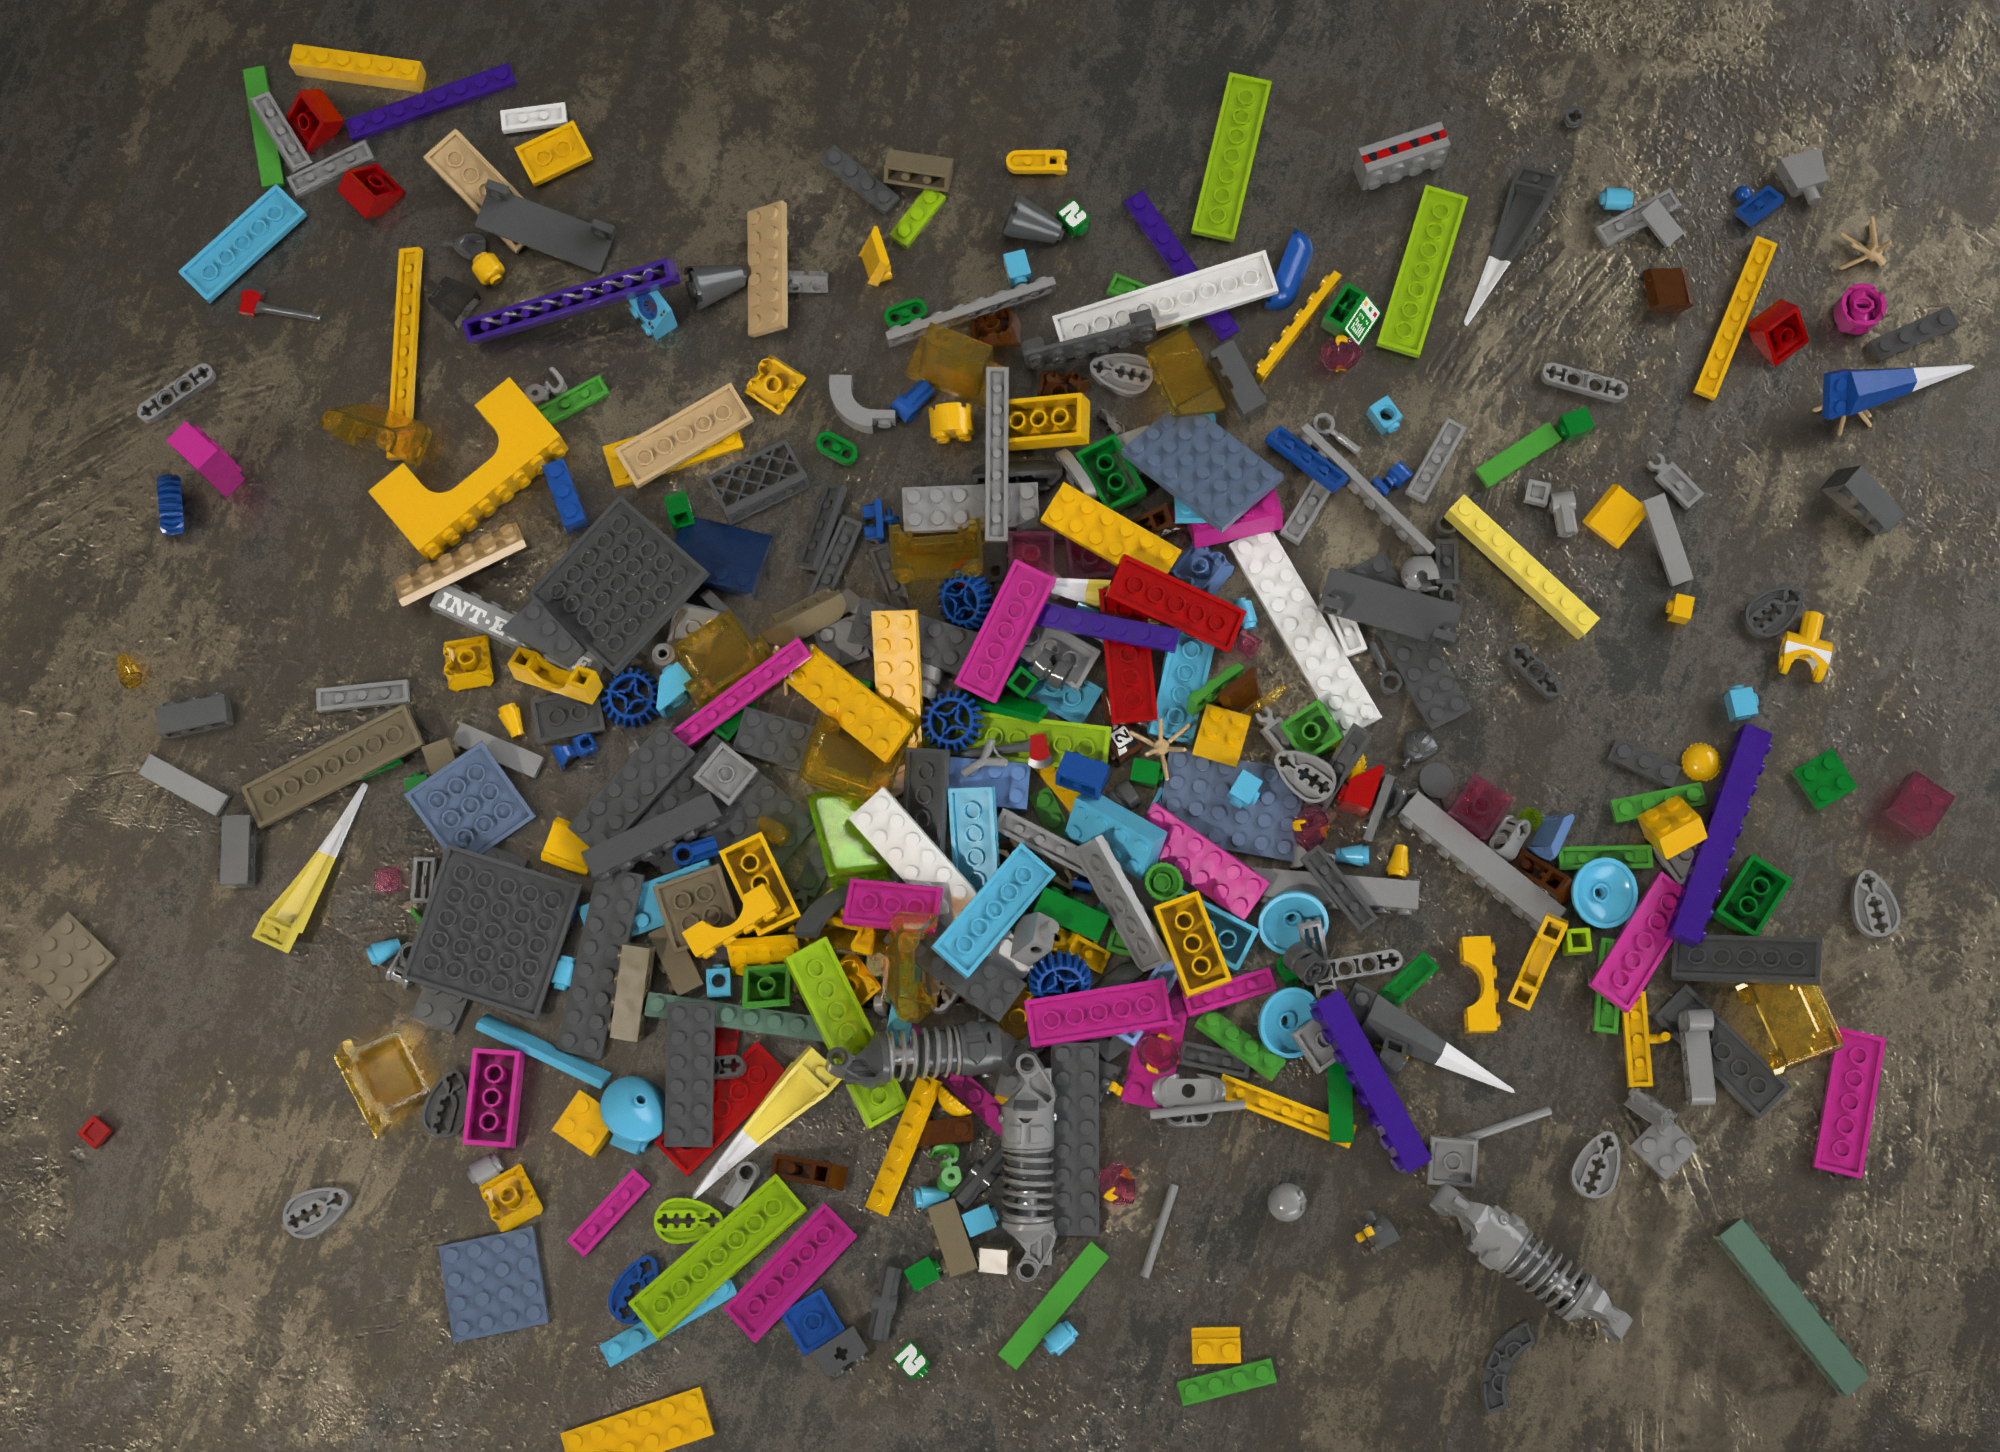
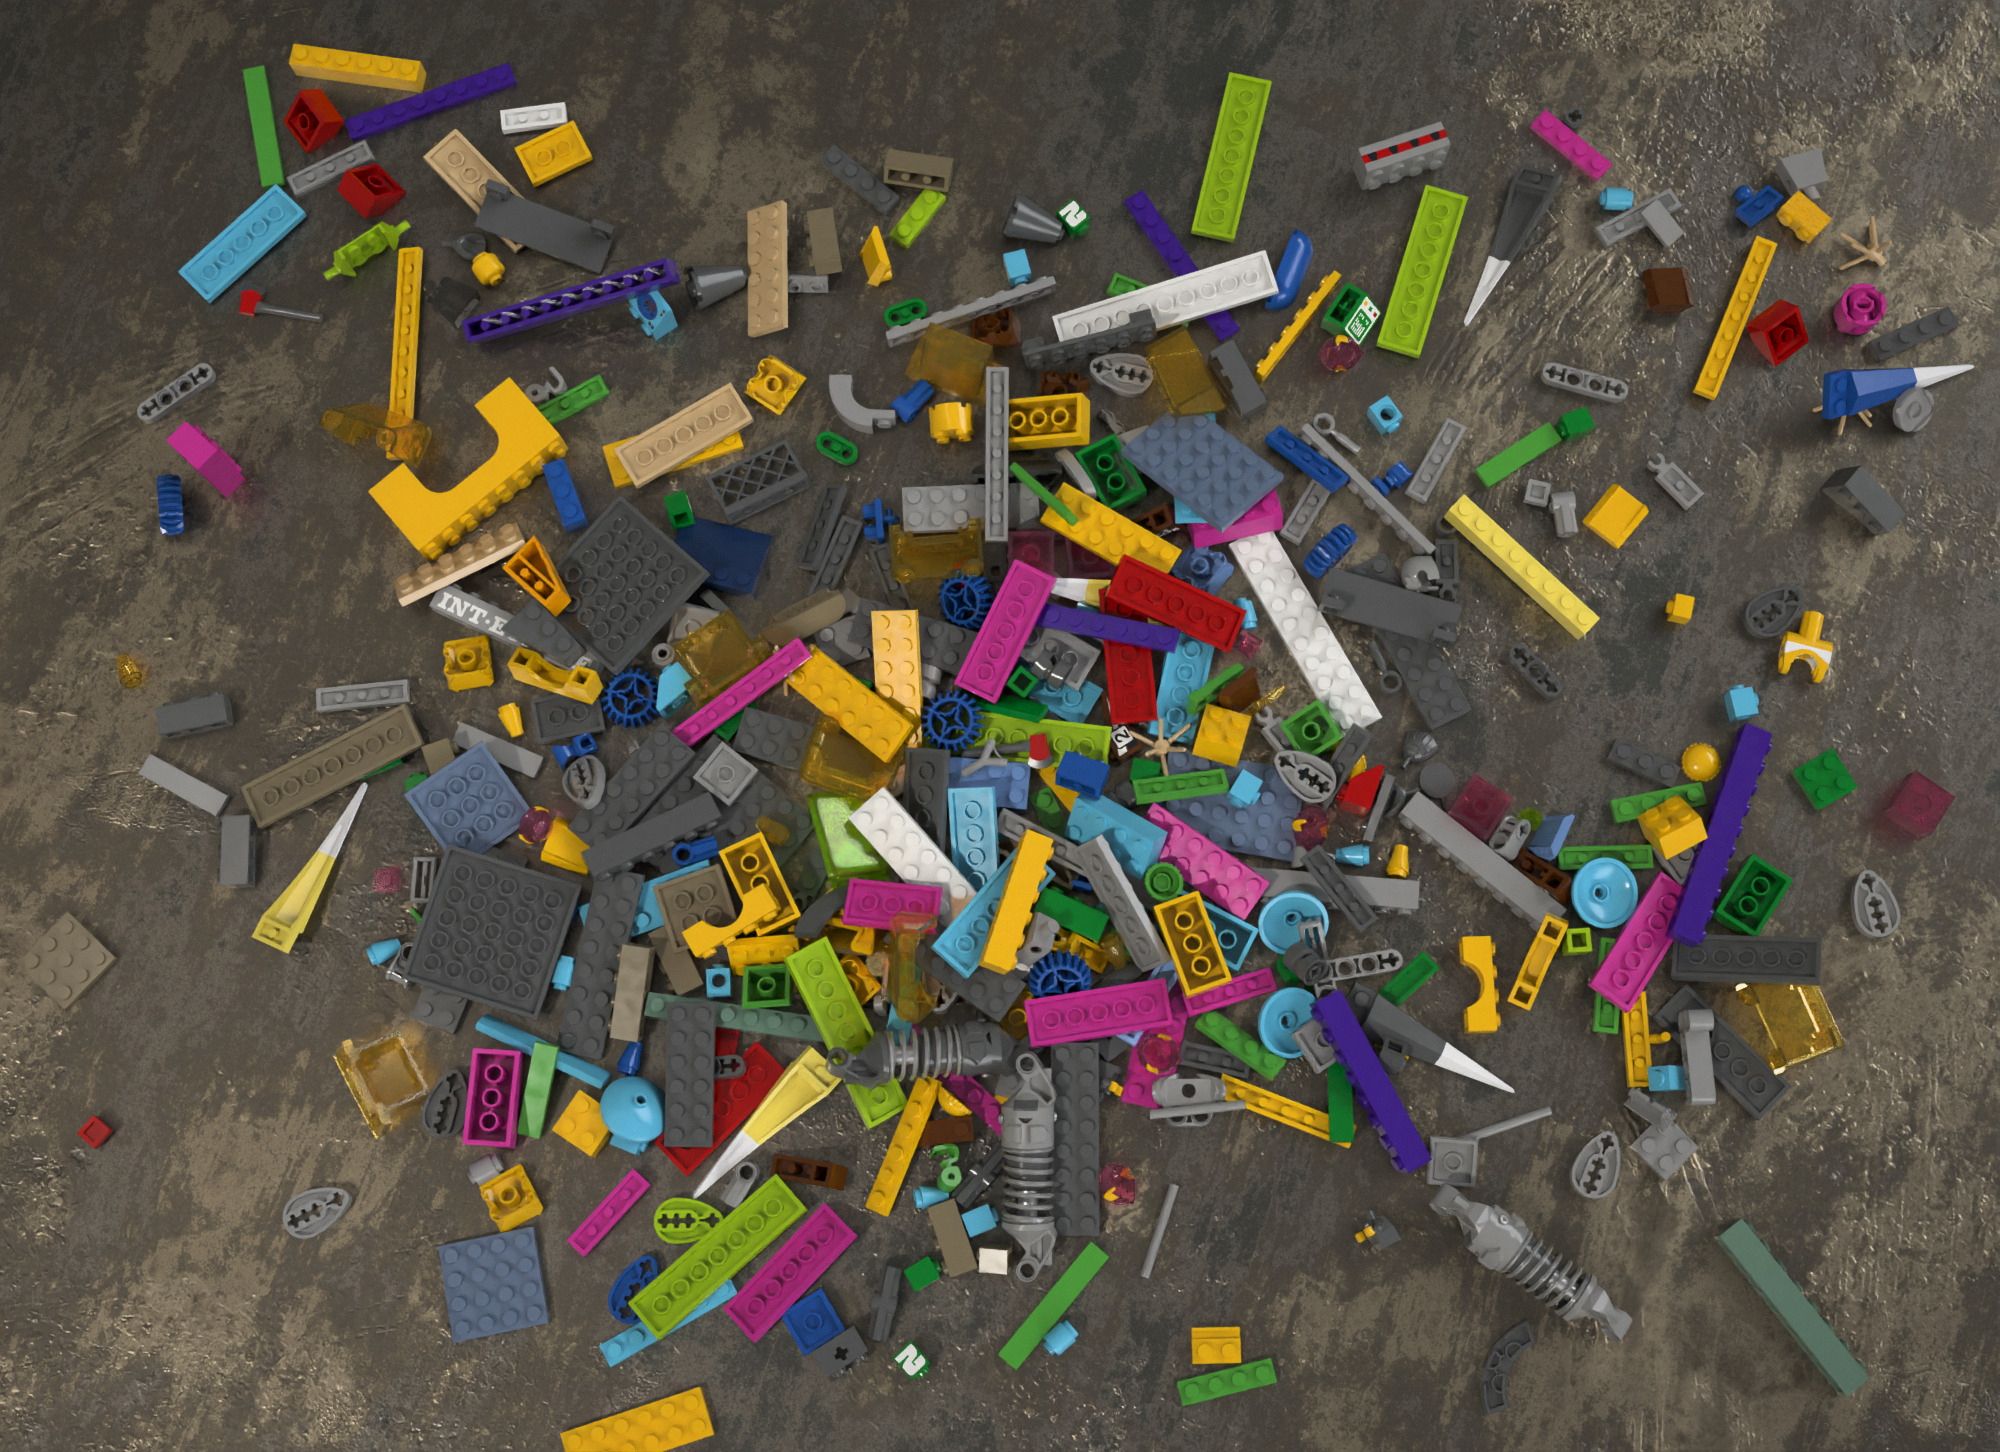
(280, 132): light grey tile -> none
(365, 246): none -> lime plate
(535, 825): none -> clear pink hair
(538, 576): none -> light orange wedge
(538, 1089): none -> bright green tile
(586, 793): none -> light grey piece
(630, 1059): none -> blue cone
(823, 241): none -> dark tan brick
(1015, 902): none -> yellow brick
(1037, 162): yellow plate -> none
(1043, 494): none -> bright green tile
(1113, 949): none -> clear yellow cone
(1180, 786): none -> bright green plate
(1287, 1202): light grey helmet -> none
(1330, 550): none -> blue gear
(1348, 635): white plate -> none
(1571, 145): none -> dark pink plate
(1666, 1078): none -> medium azure brick
(1667, 539): light grey tile -> none
(1803, 217): none -> yellow brick
(1849, 1104): dark pink plate -> none
(1913, 409): none -> light grey tile

